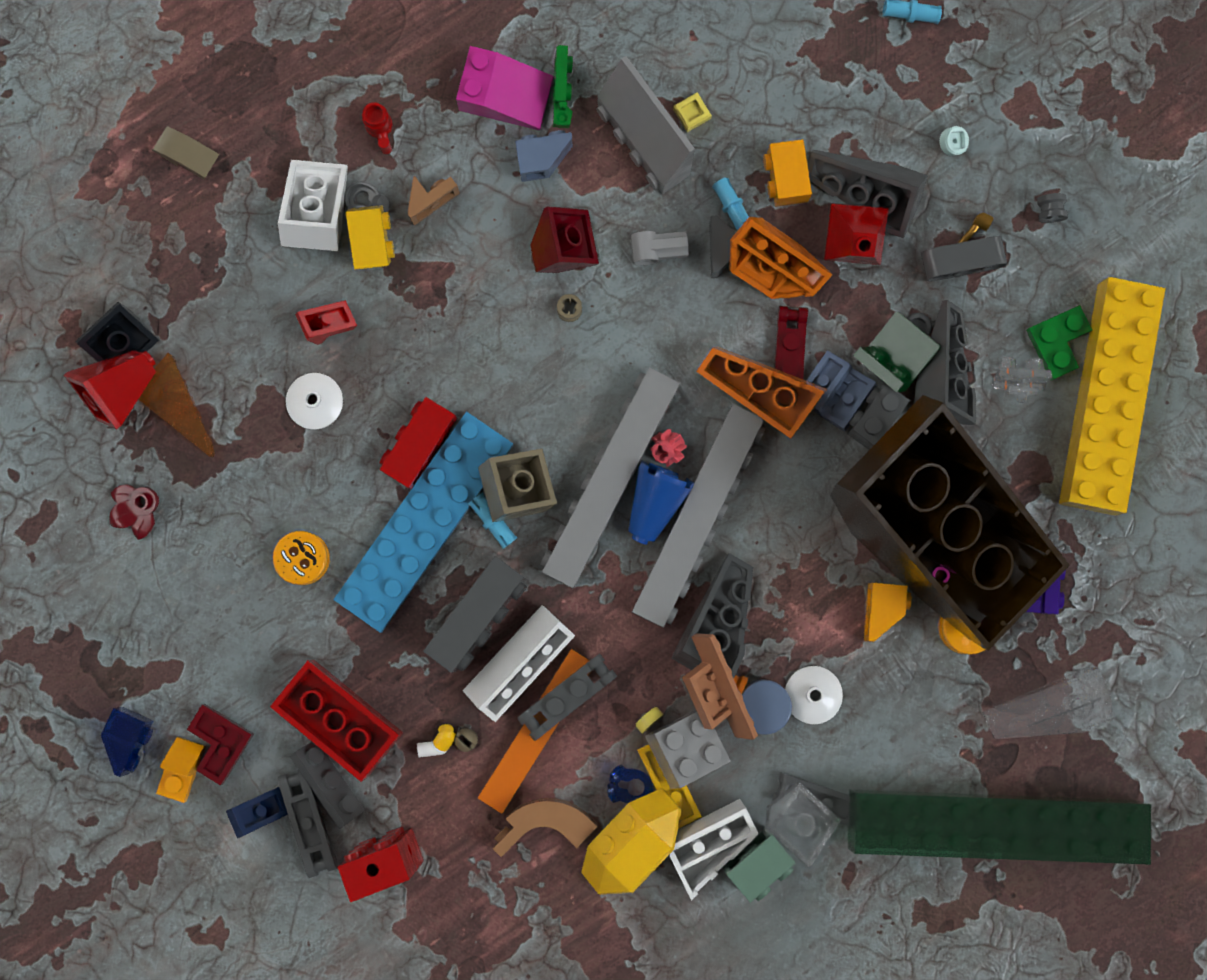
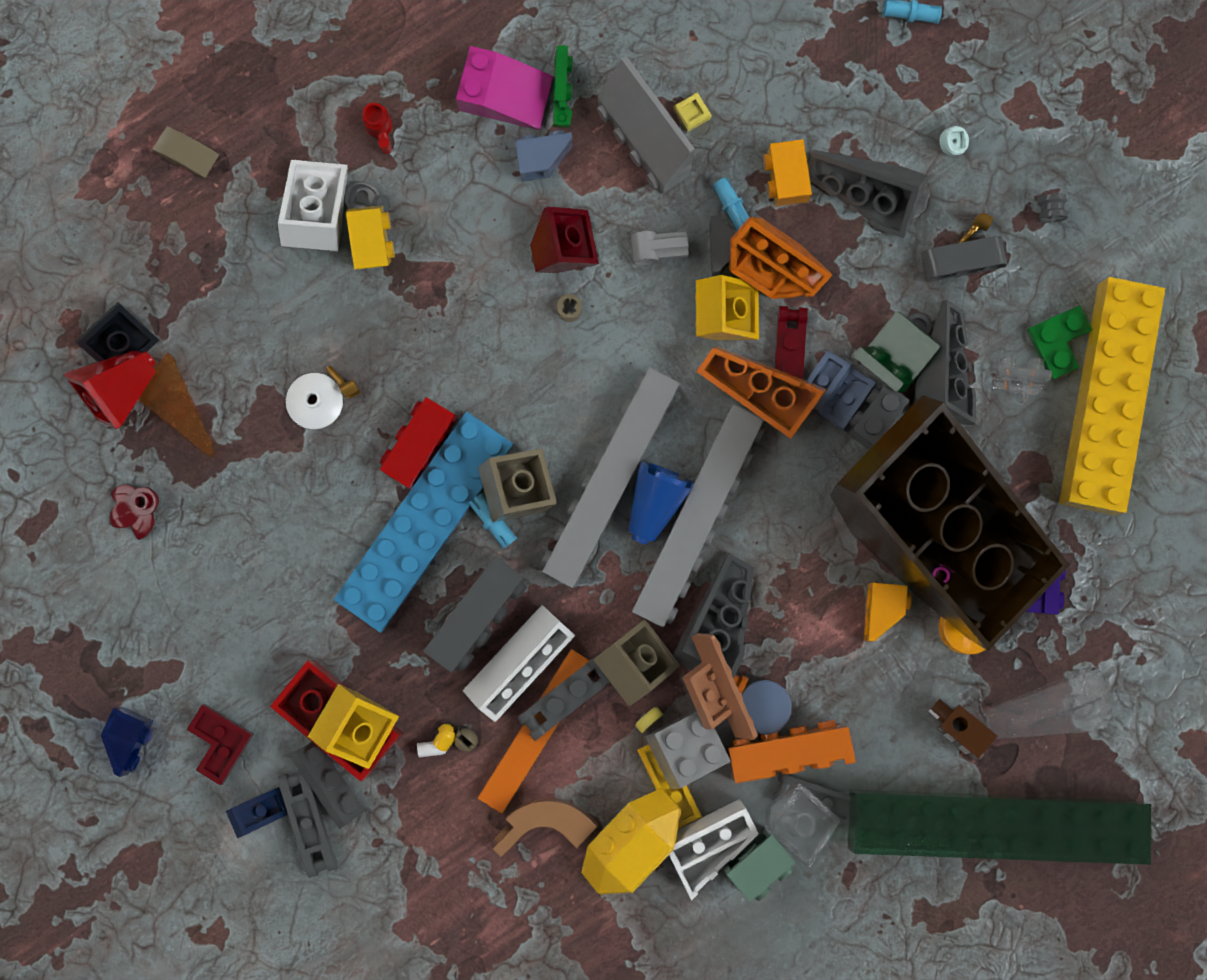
(180, 769): light orange slope -> none
(301, 558): light orange head -> none
(326, 321): red slope -> none
(349, 388): none -> pearl gold hand
(353, 726): none -> yellow slope
(380, 863): red brick -> none
(424, 203): medium nougat slope -> none
(619, 774): clear blue piece -> none
(636, 662): none -> dark tan brick
(668, 447): coral gear -> none
(726, 309): none -> yellow slope
(790, 751): none -> orange wedge
(803, 683): white dish -> none
(855, 234): red slope -> none
(974, 736): none -> reddish brown torso

